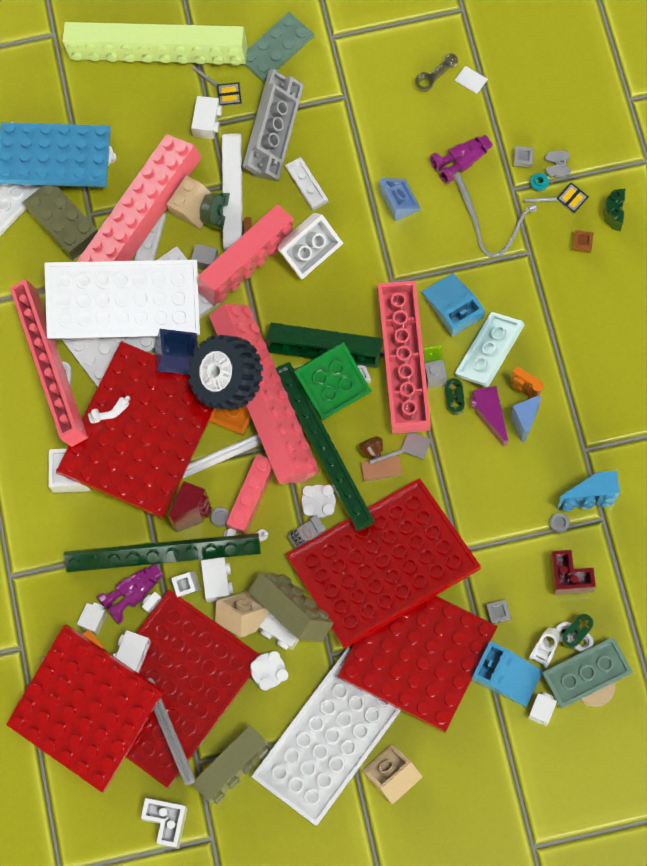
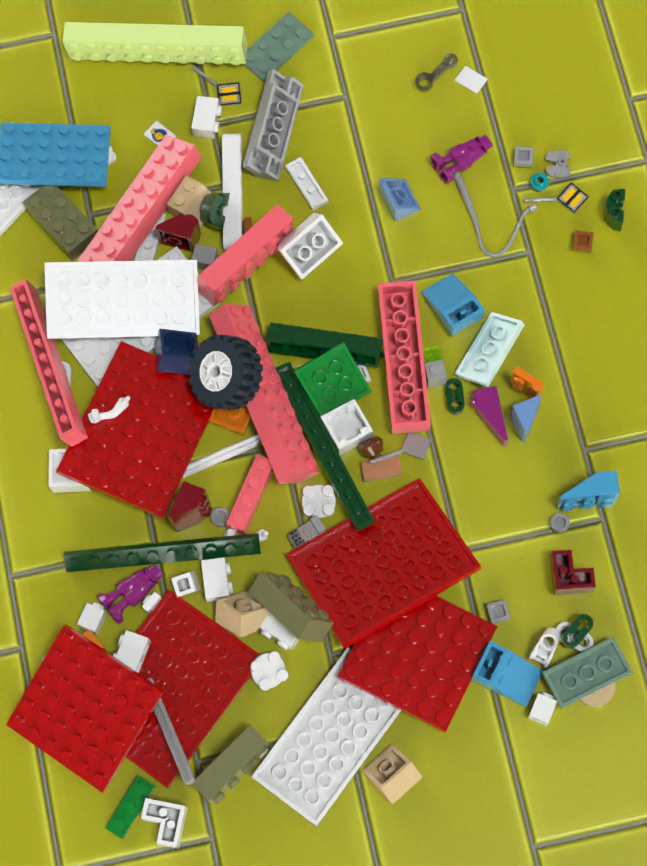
(130, 807): none -> green plate
(157, 132): none -> sticker
(180, 232): none -> dark red slope
(347, 426): none -> white container

